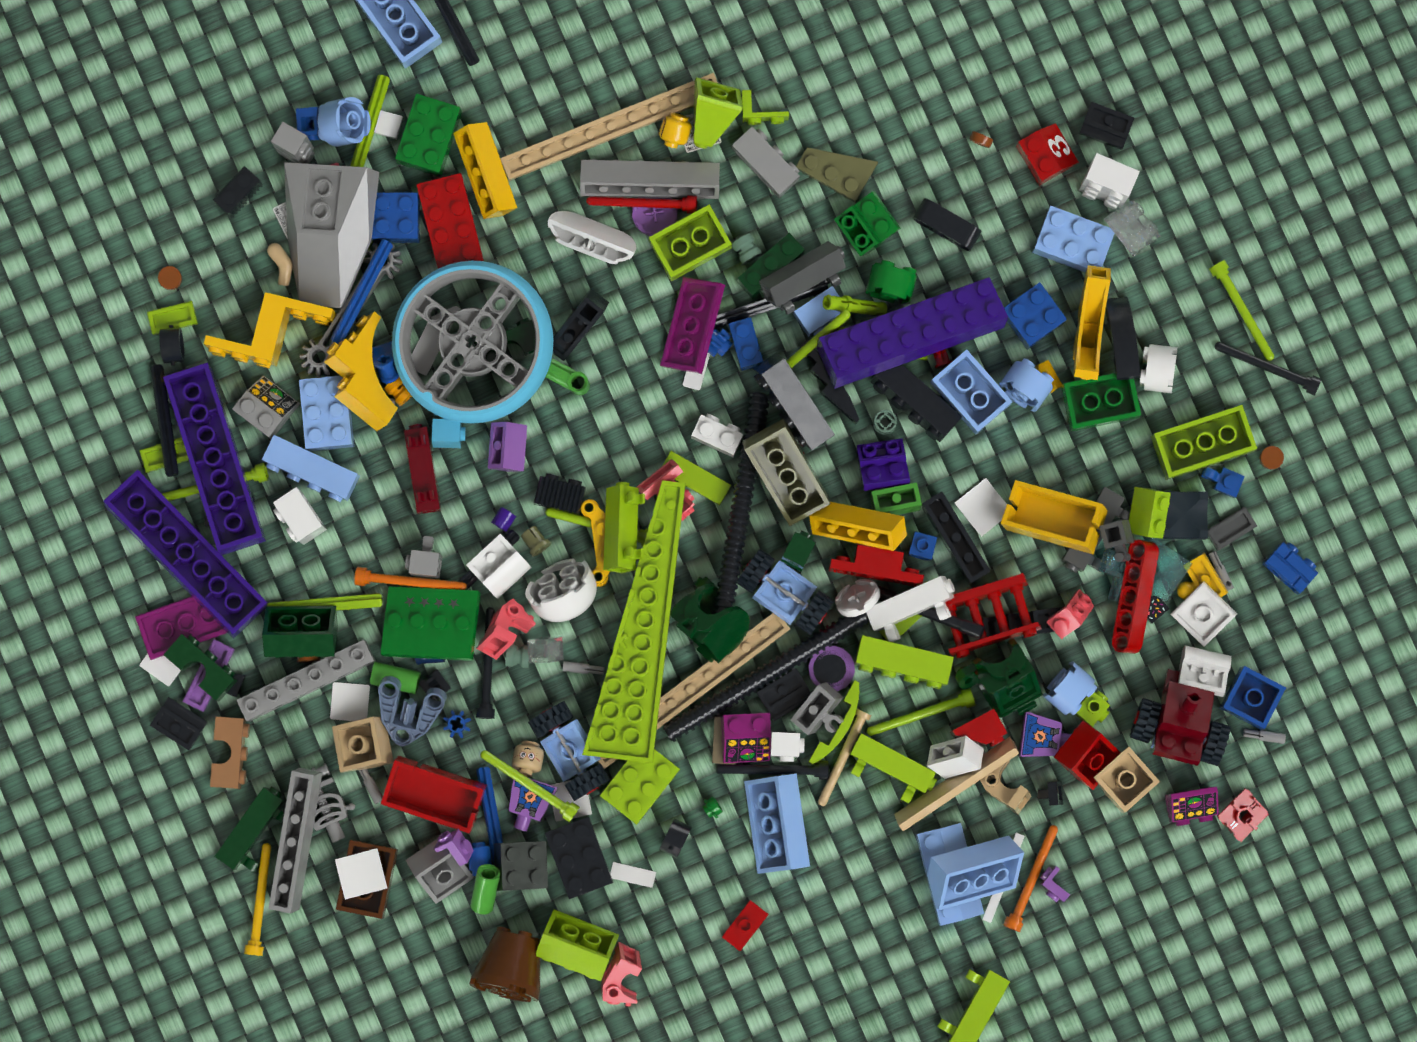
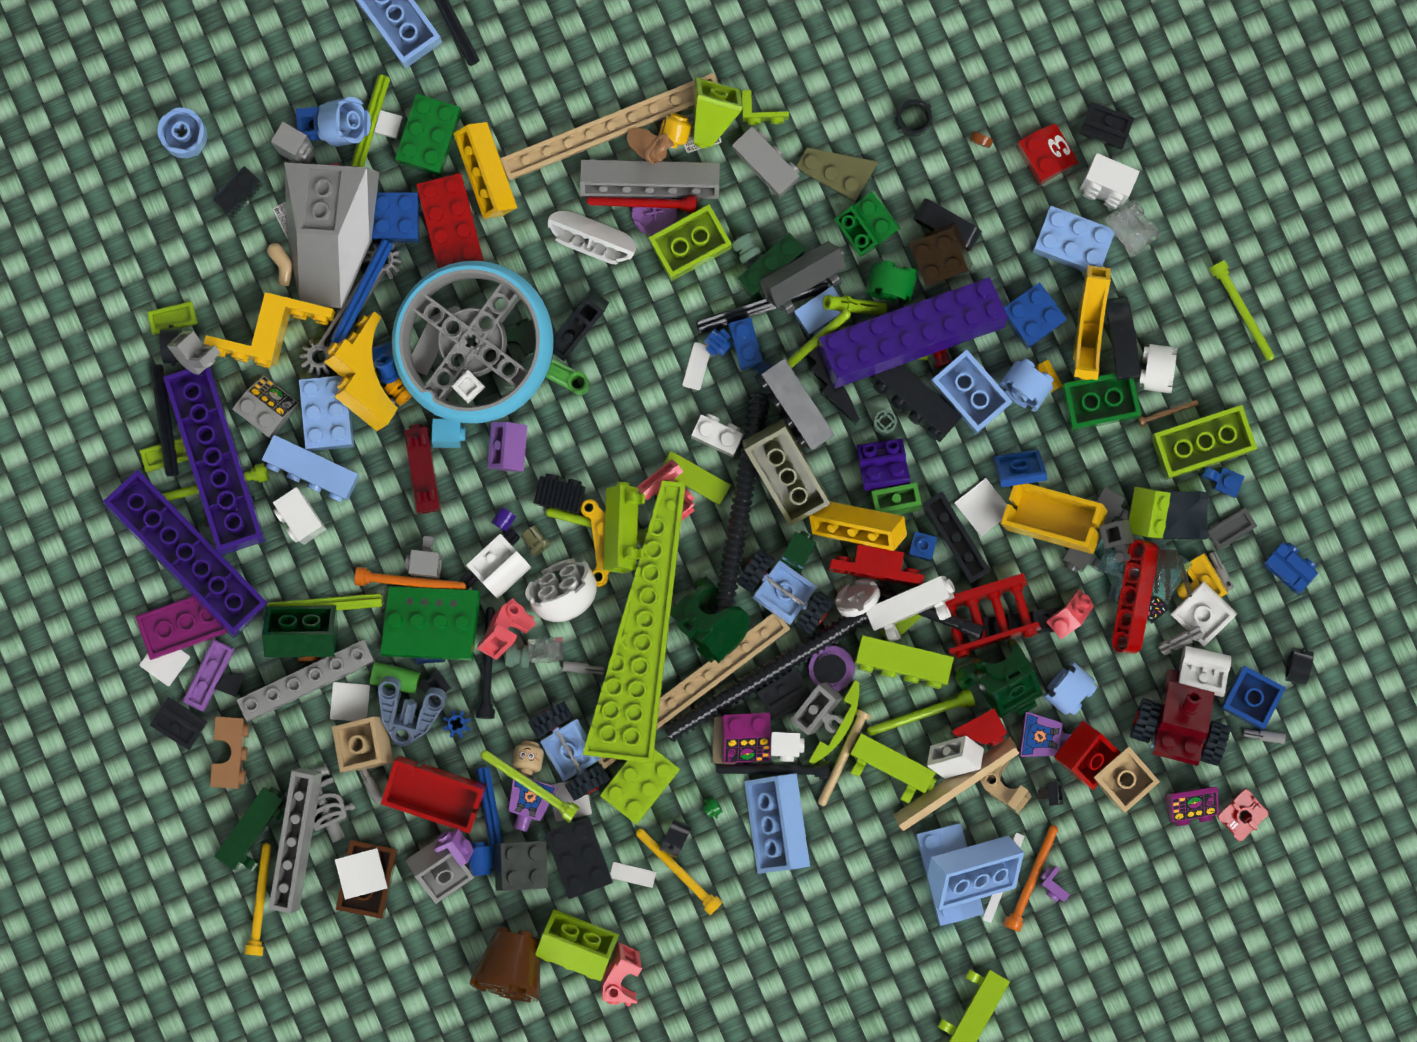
(170, 278): dark orange tile -> none
(174, 123): none -> light blue brick
(192, 352): none -> light grey brick
(217, 678): dark green arch -> none
(468, 386): none -> white tile
(485, 889): bright green pin -> none
(649, 146): none -> medium nougat piece
(692, 325): magenta tile -> none
(709, 901): none -> yellow piece
(745, 925): red plate -> none
(913, 133): none -> black piece
(940, 254): none -> dark brown brick
(1020, 468): none -> blue tile
(1094, 708): lime brick -> none
(1142, 421): none -> medium nougat piece
(1168, 561): none -> clear smoke plant
(1181, 640): none -> light grey axle
(1271, 457): dark orange tile -> none
(1299, 666): none -> black piece
(1309, 383): black piece -> none

